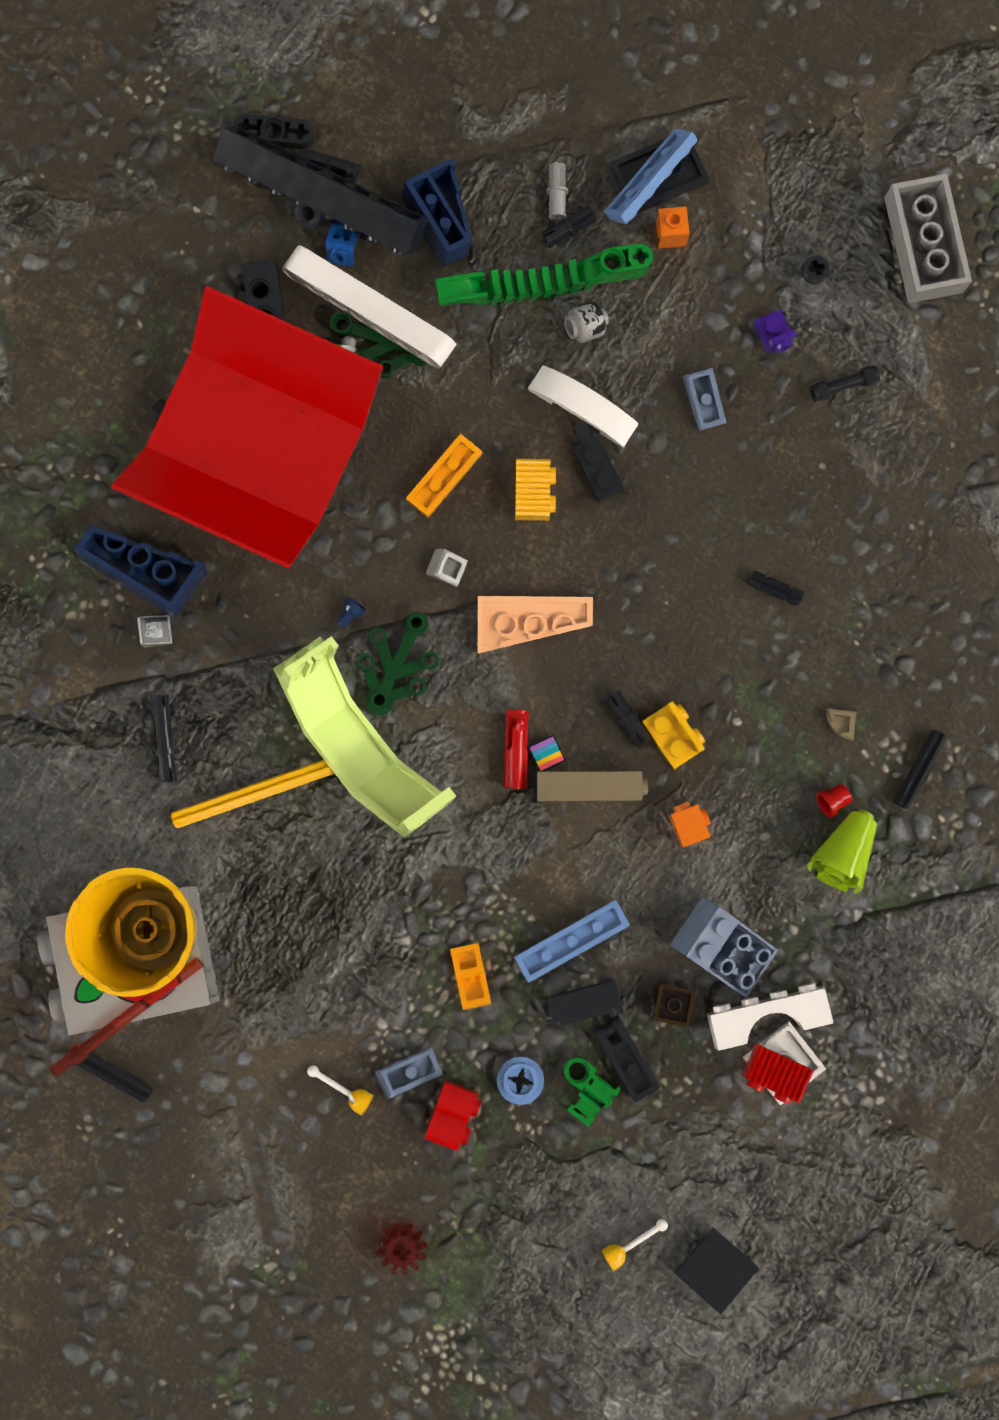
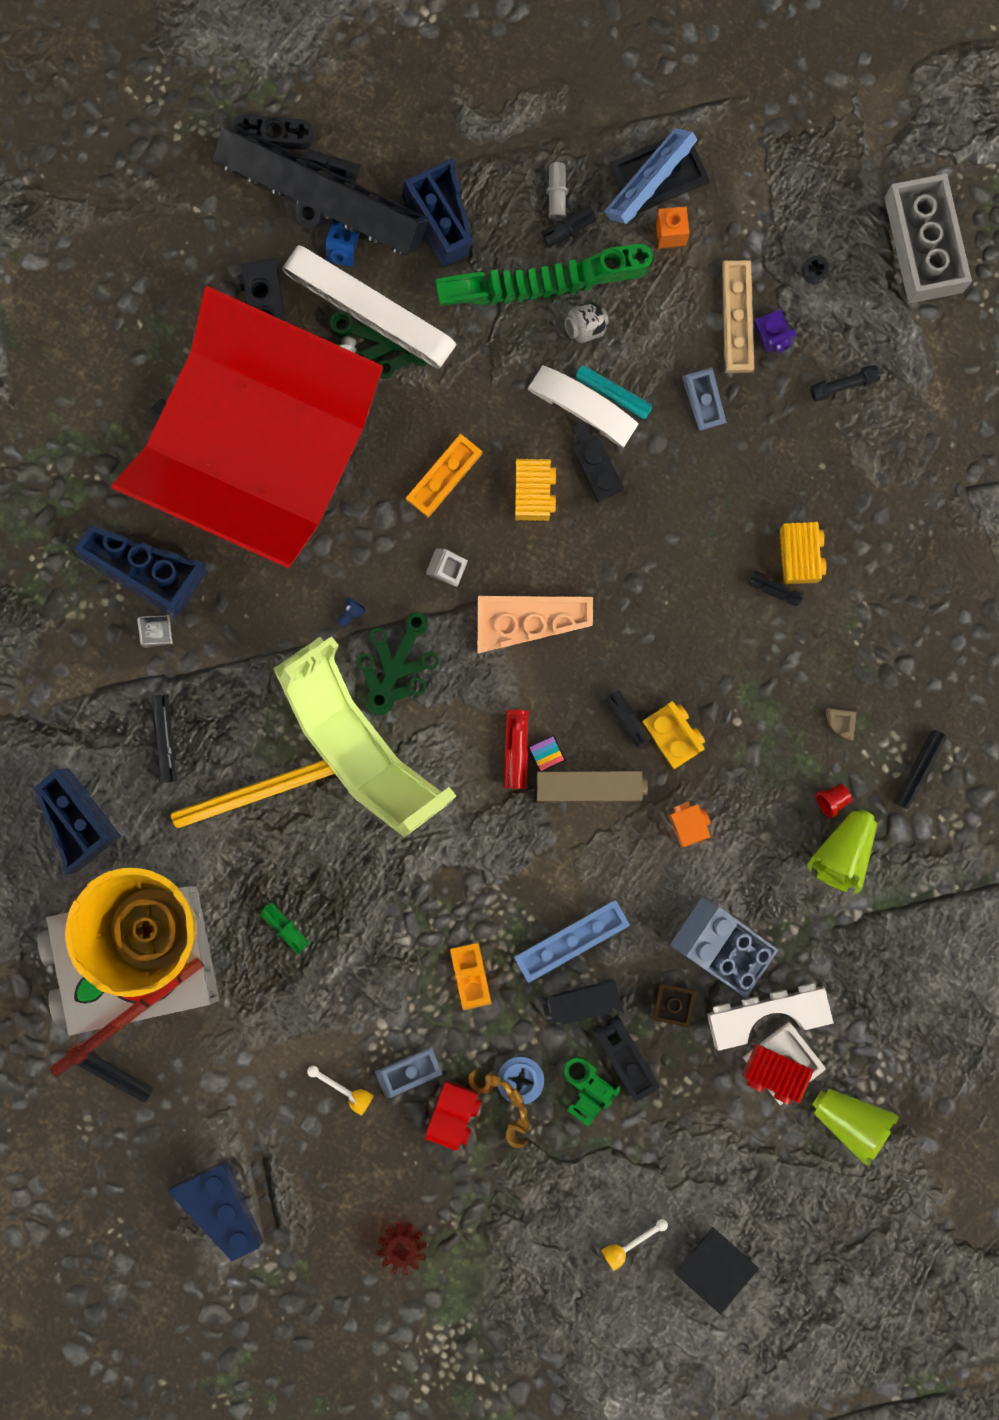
(75, 820): none -> dark blue wedge
(220, 1209): none -> dark blue wedge
(284, 928): none -> green axle
(514, 1096): none -> pearl gold piece
(613, 392): none -> teal axle
(738, 316): none -> tan tile
(802, 553): none -> yellow brick
(855, 1123): none -> lime cone

